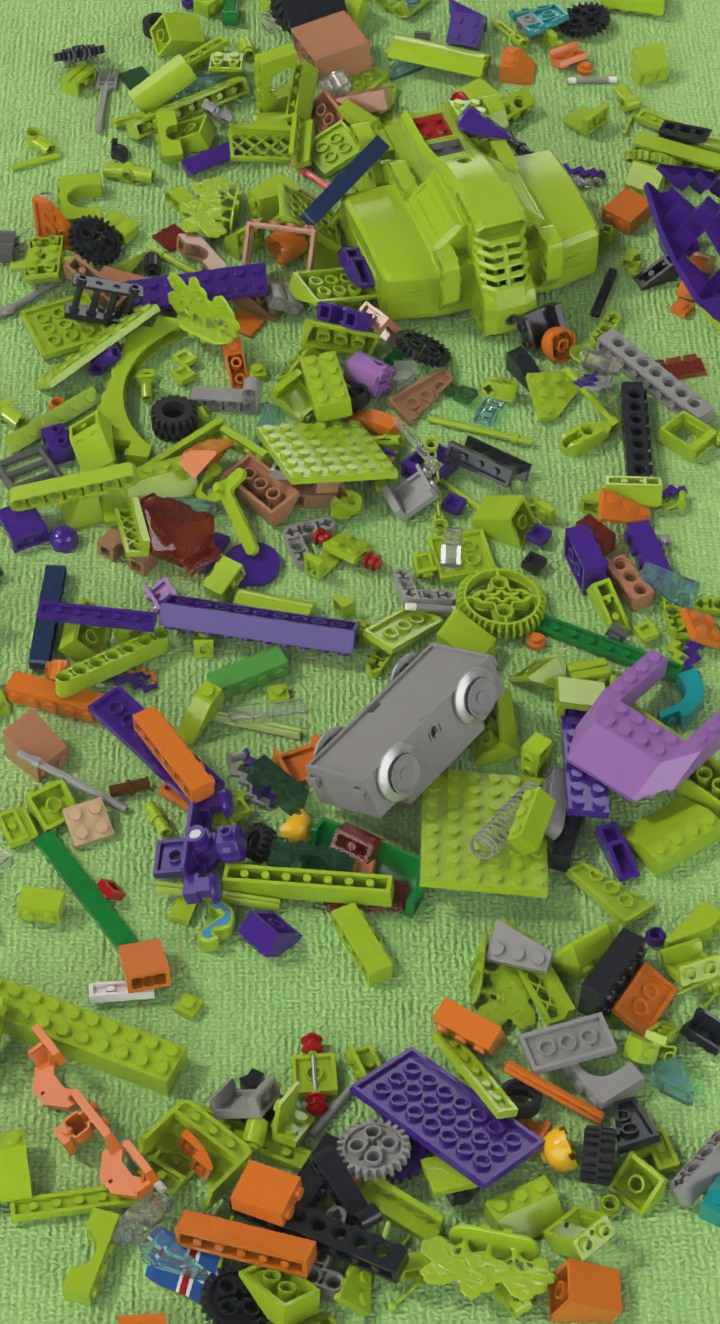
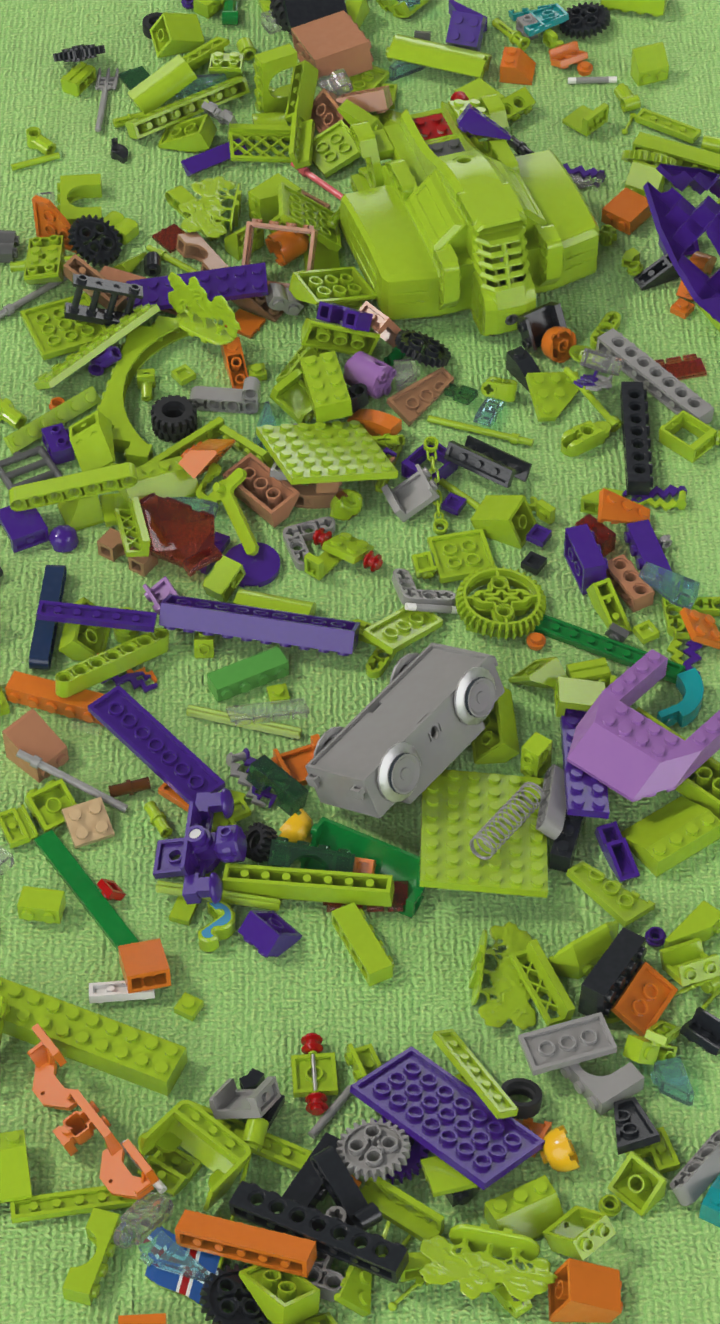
(54, 667): orange piece -> none
(128, 172): lime piece -> none
(169, 149): lime arch -> none
(174, 754): orange brick -> none
(184, 357): lime plate -> none
(200, 712): lime slope -> none
(200, 1160): orange slope -> none
(203, 413): lime plate -> none
(267, 1193): orange brick -> none
(290, 1124): lime bracket -> none
(344, 181): dark blue beam -> none
(344, 606): lime slope -> none
(356, 267): dark purple slope -> none
(356, 842): clear red brick -> none
(431, 463): clear piece -> none
(452, 548): clear slope -> none
(464, 633): lime slope -> none
(469, 1028): orange slope -> none
(517, 951): light grey wing -> none
(531, 820): lime brick -> none
(554, 1092): orange axle -> none
(598, 1155): black tyre -> none
(603, 292): black axle -> none
(637, 488): lime slope -> none
(683, 133): black slope -> none

